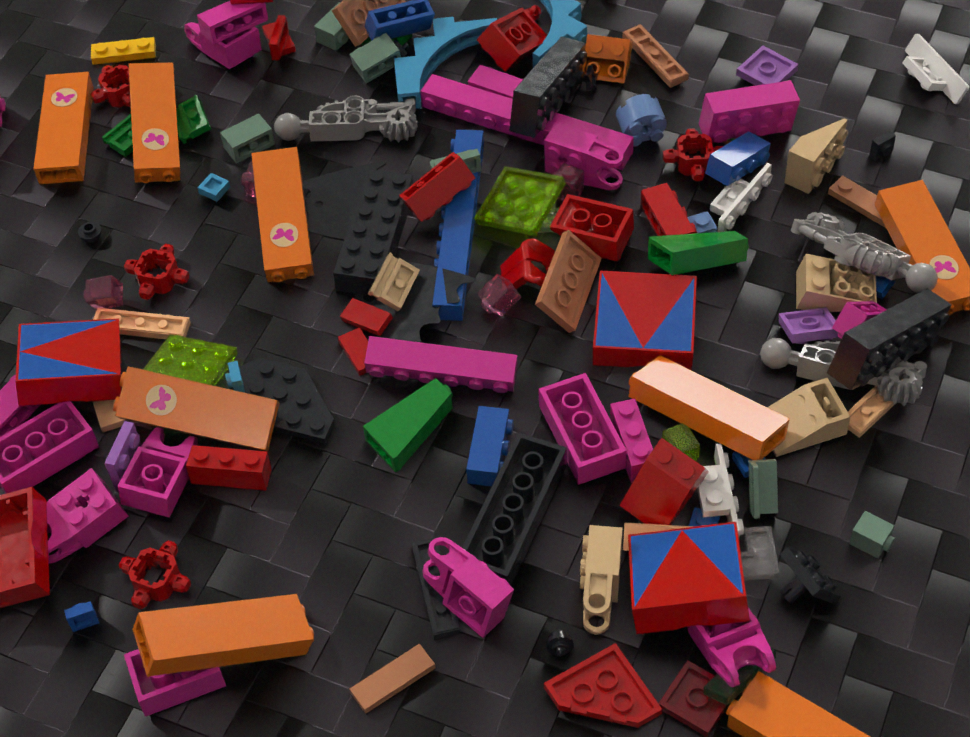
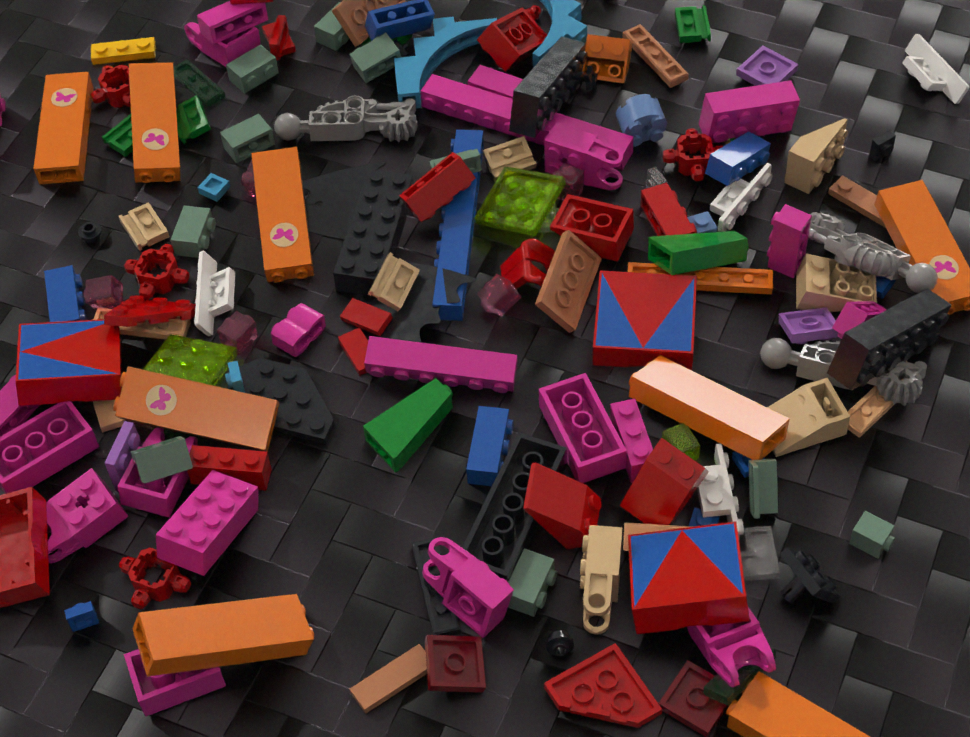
(64, 295): none -> blue brick
(144, 226): none -> tan plate
(158, 310): none -> red plate
(162, 459): none -> sand green panel
(192, 231): none -> sand green brick
(198, 83): none -> clear green tile
(207, 522): none -> dark pink brick
(213, 293): none -> white bracket
(238, 331): none -> clear pink brick
(252, 68): none -> sand green brick
(298, 329): none -> dark pink brick
(455, 663): none -> dark red plate
(510, 154): none -> tan plate
(530, 581): none -> sand green brick
(561, 505): none -> red slope
(654, 178): none -> clear plate
(692, 24): none -> green plate
(720, 278): none -> orange plate
(788, 240): none -> dark pink brick

